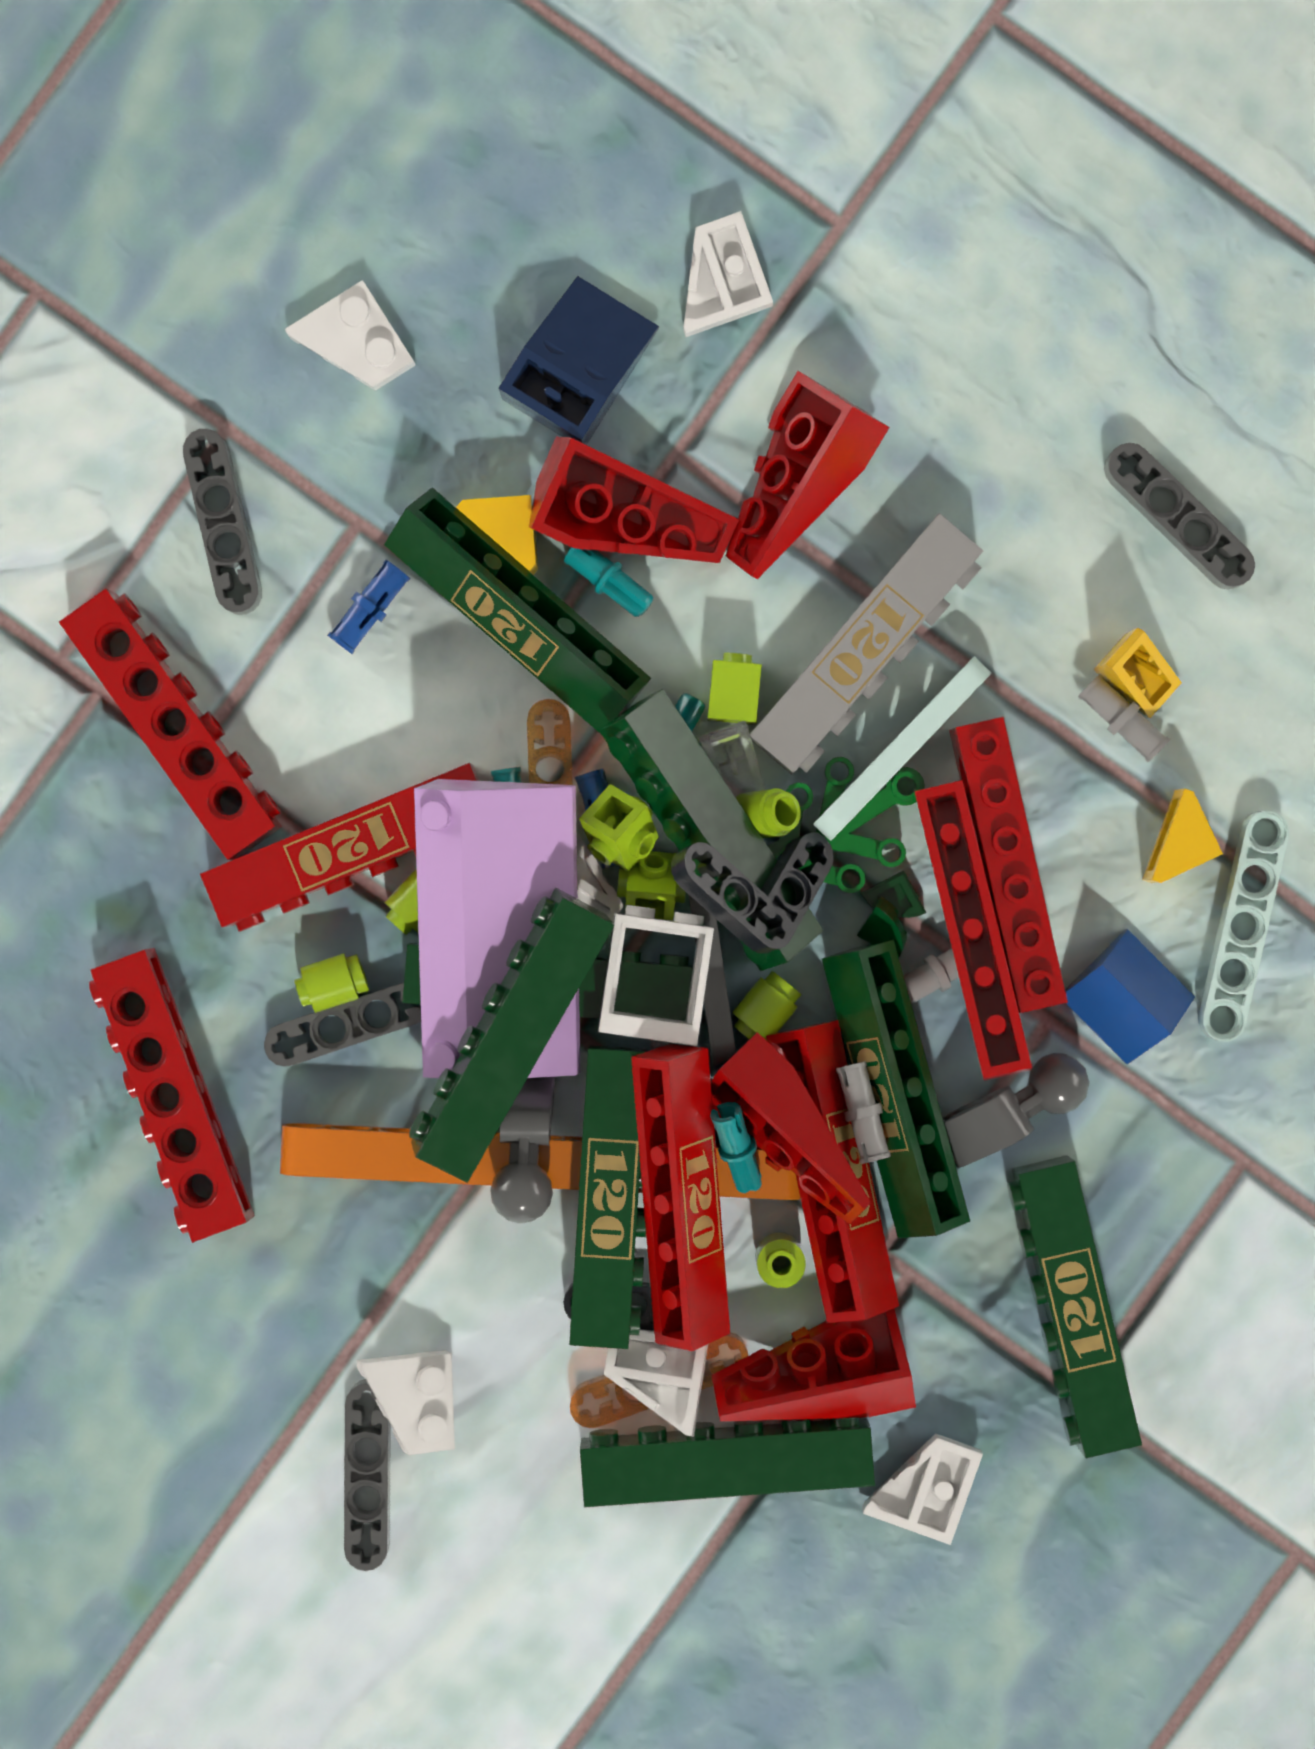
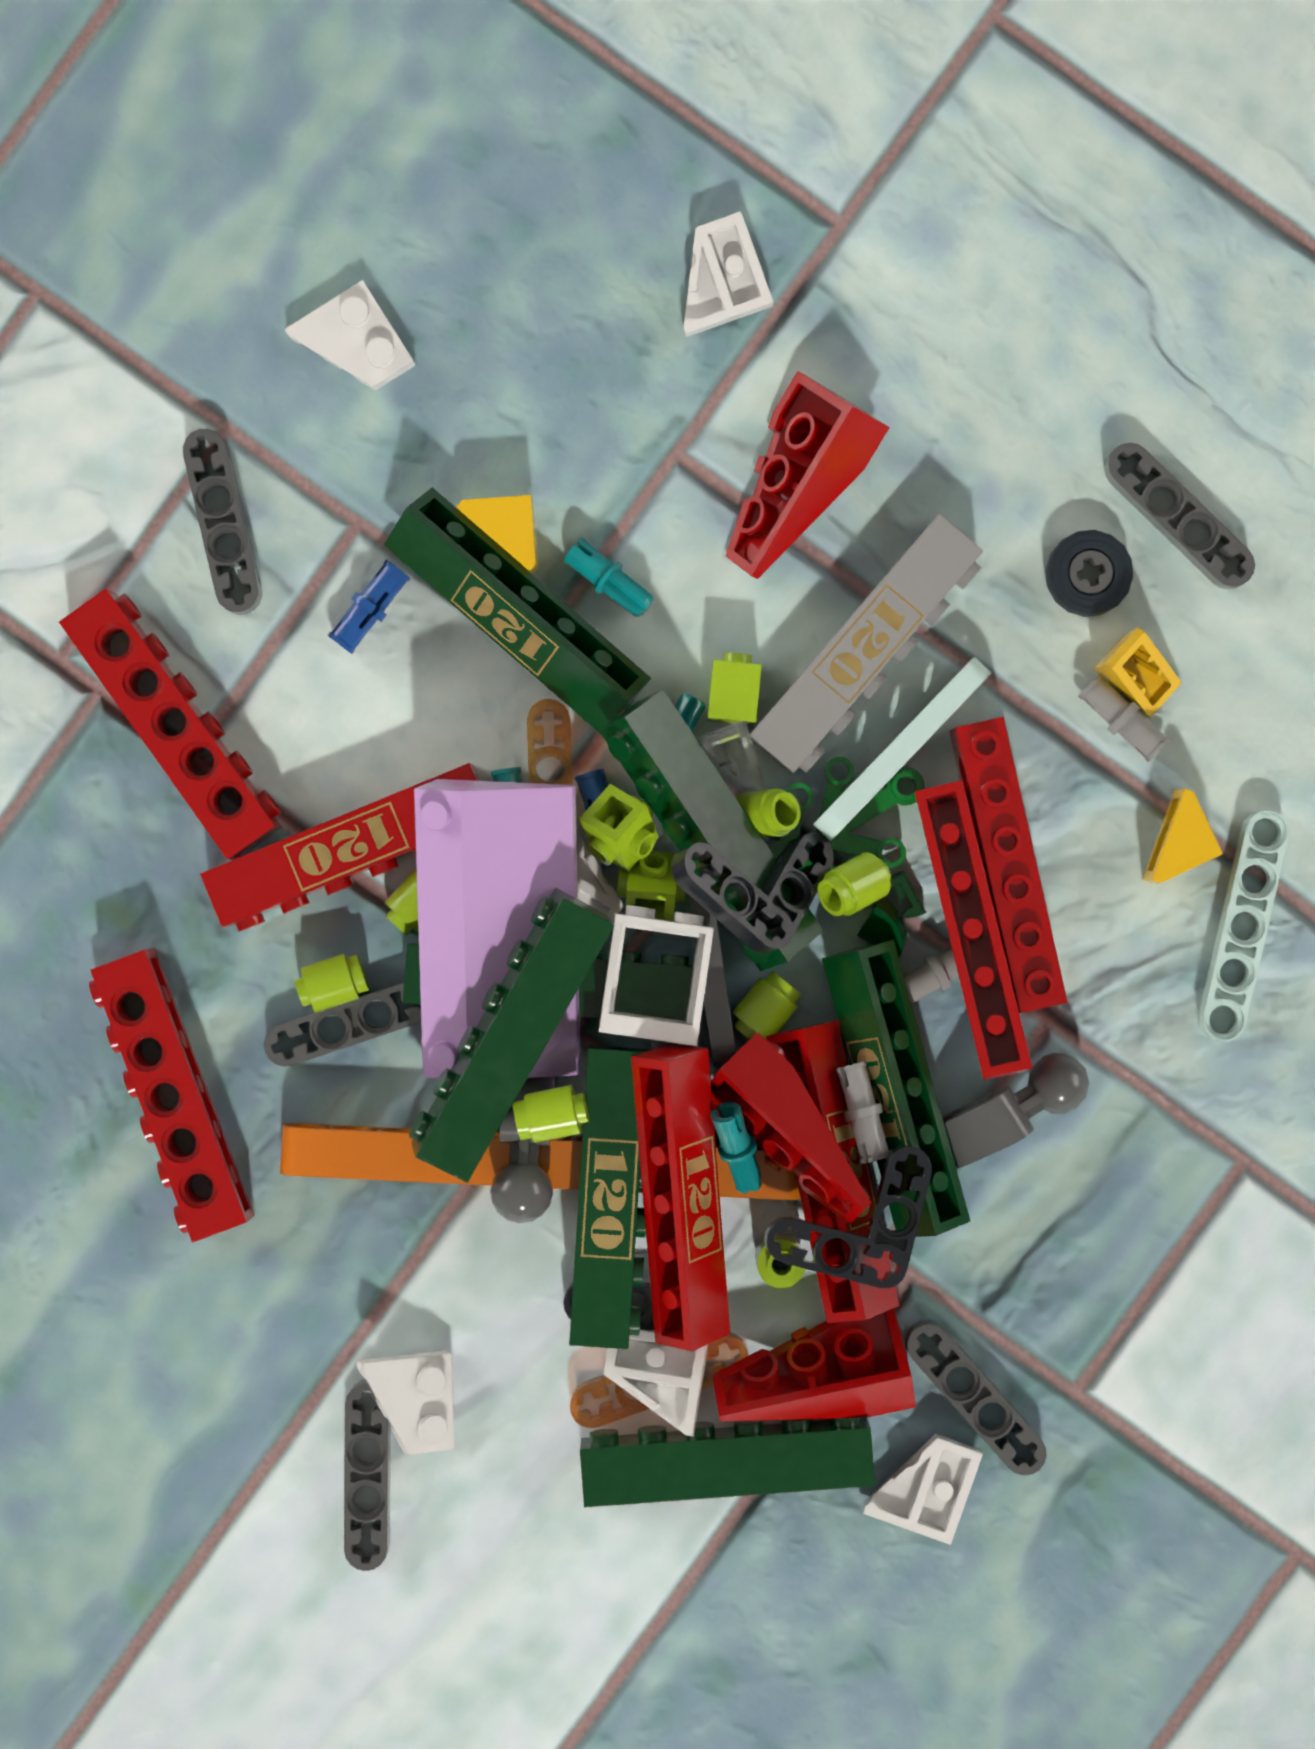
(550, 1114): none -> lime brick
(577, 361): dark blue slope -> none
(612, 507): red wedge -> none
(854, 885): none -> lime brick
(878, 1236): none -> black beam
(977, 1395): none -> dark grey beam
(1075, 1306): dark green brick -> none
(1077, 595): none -> black bush
(1128, 998): blue slope -> none

